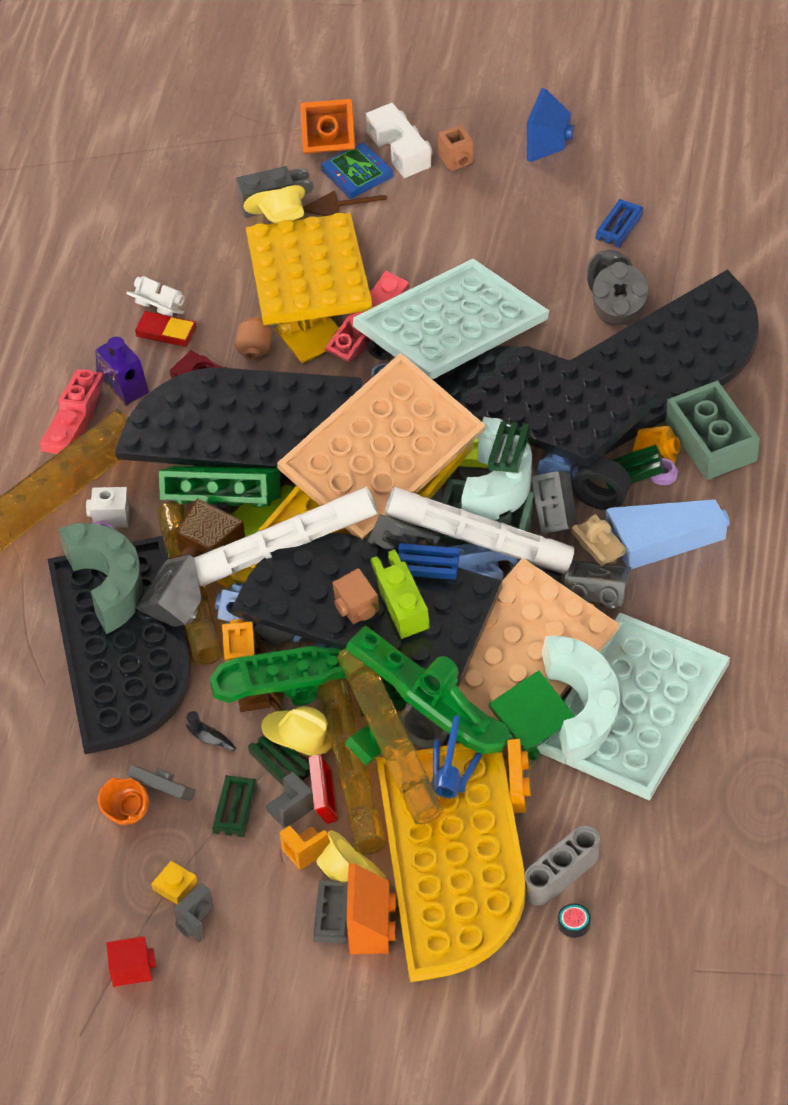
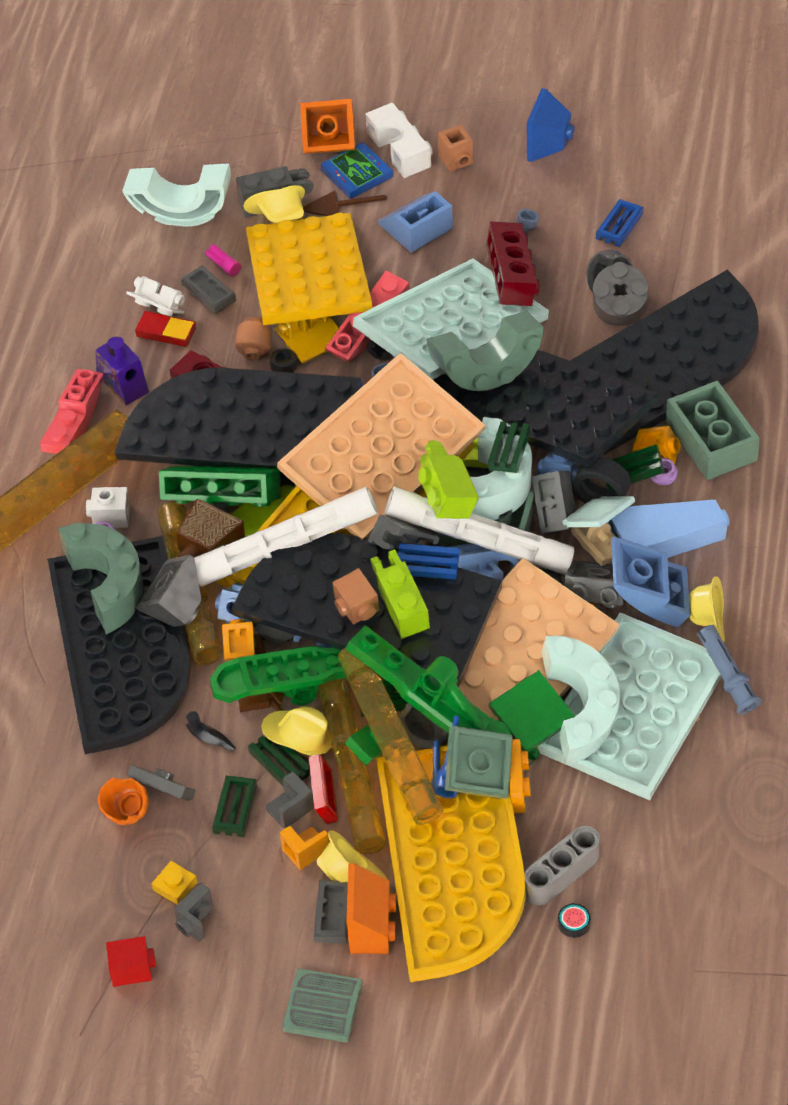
(178, 203): none -> light aqua brick
(208, 289): none -> dark grey plate
(222, 259): none -> dark pink piece
(283, 360): none -> black tile
(322, 1005): none -> sand green tile
(419, 221): none -> medium blue slope
(446, 483): none -> lime hinge
(478, 762): none -> sand green tile
(493, 363): none -> sand green brick
(512, 264): none -> dark red brick
(528, 219): none -> sand blue hinge
(598, 511): none -> light aqua window
(650, 582): none -> medium blue slope
(708, 605): none -> light yellow piece
(734, 681): none -> sand blue pin

